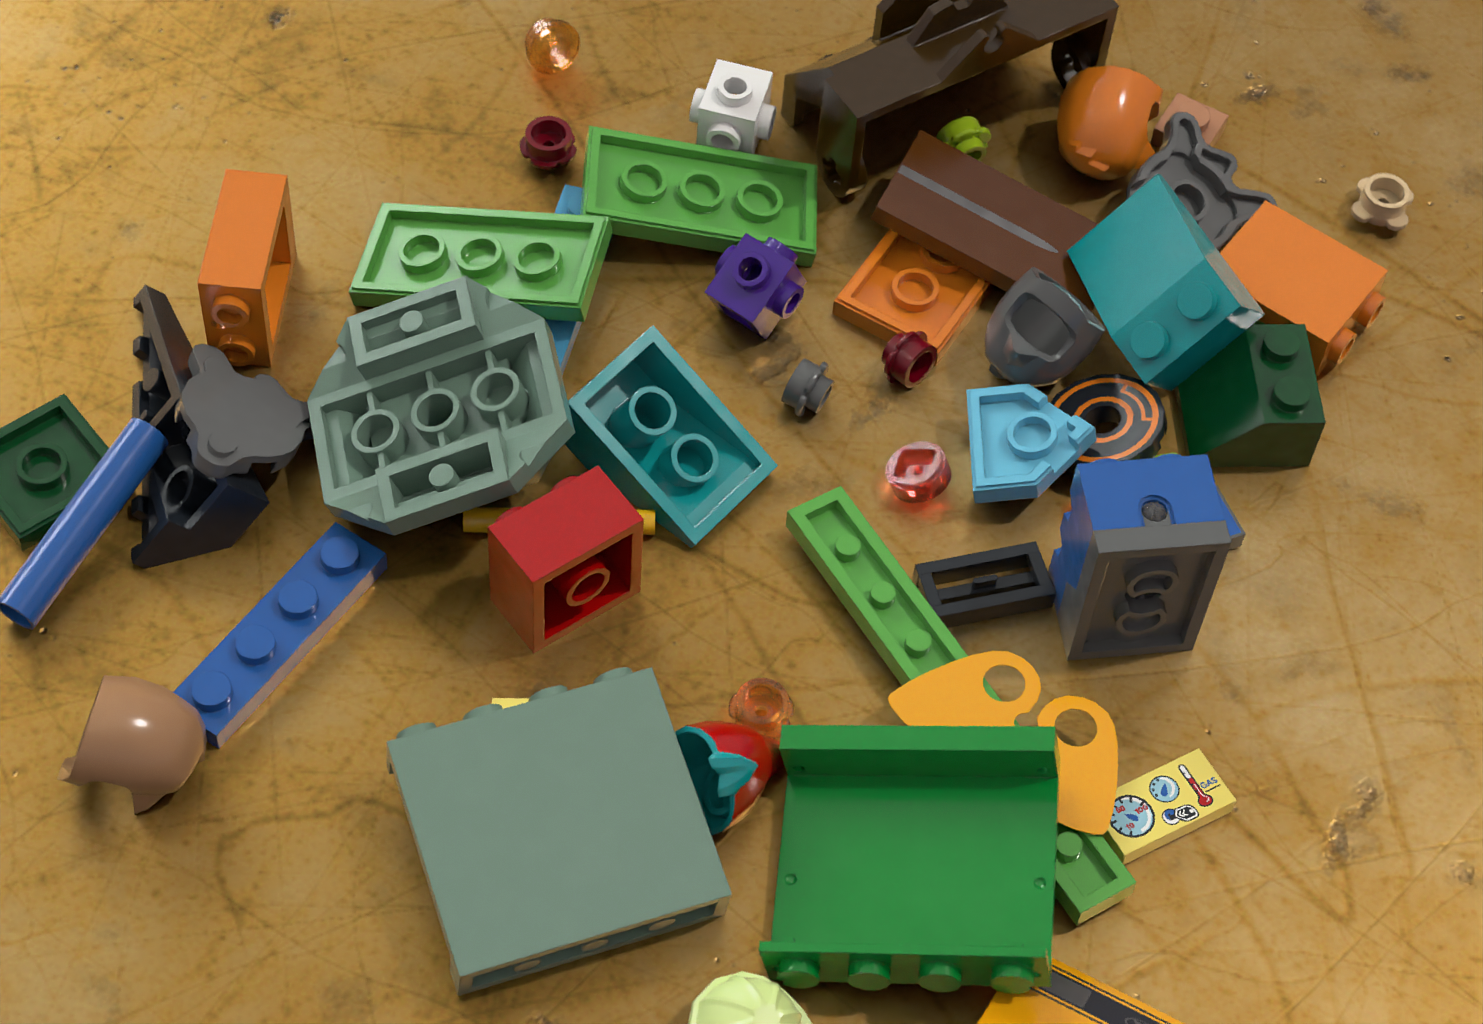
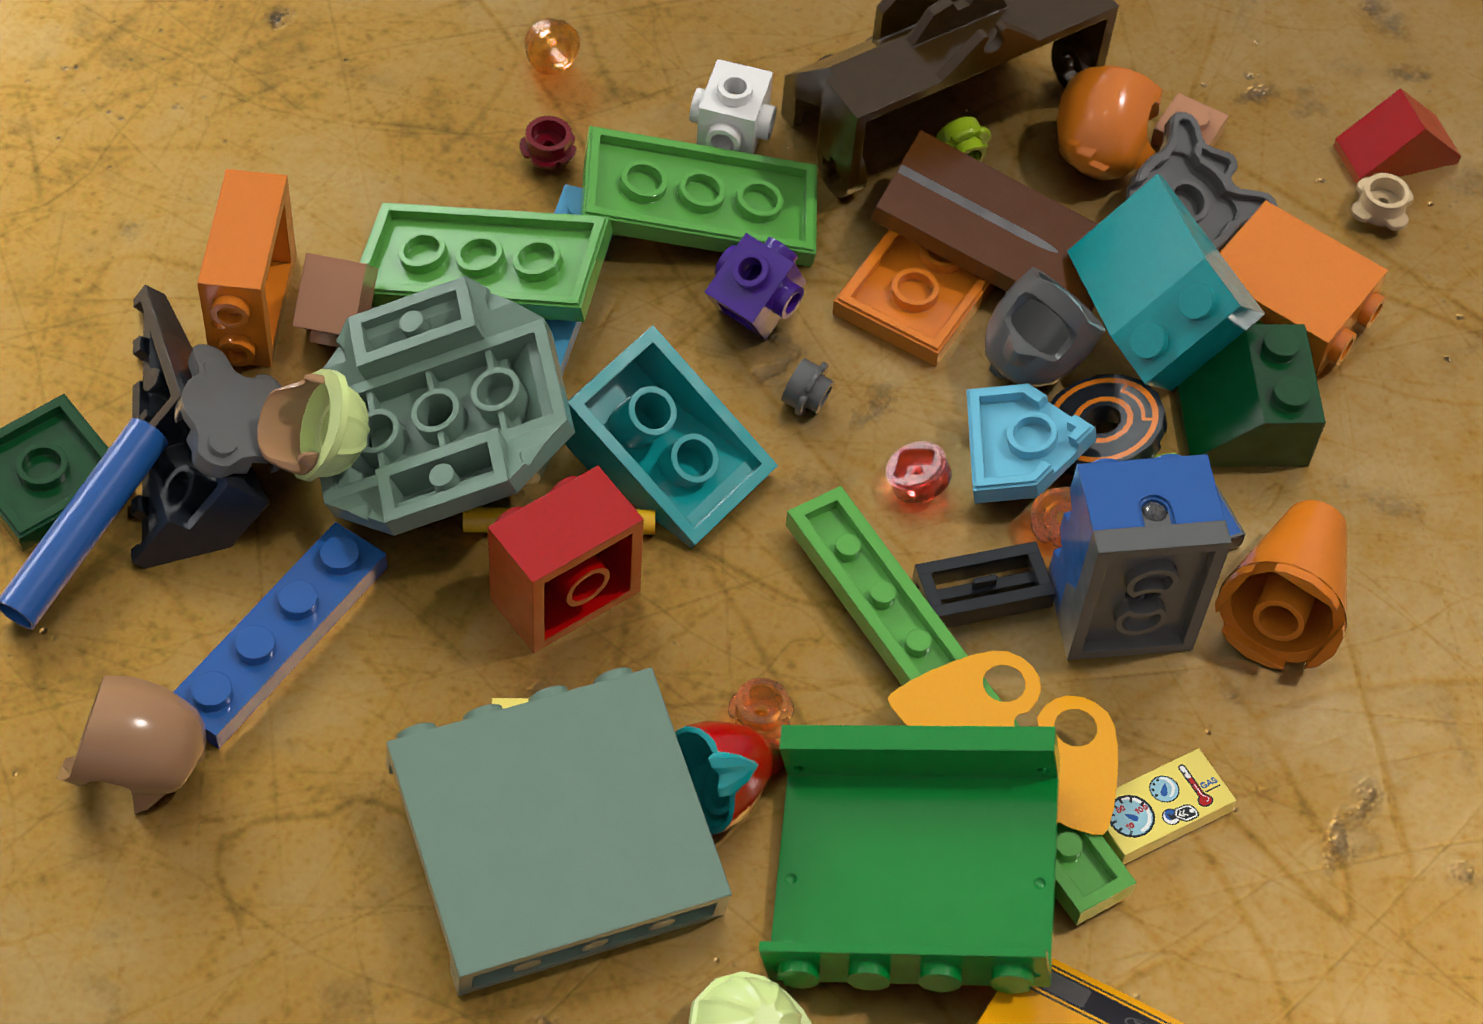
(313, 426): none -> piece
(331, 293): none -> nougat brick
(908, 358): dark red plate -> none
(1045, 511): none -> clear orange plate
(1290, 590): none -> orange cone
(1396, 139): none -> red slope

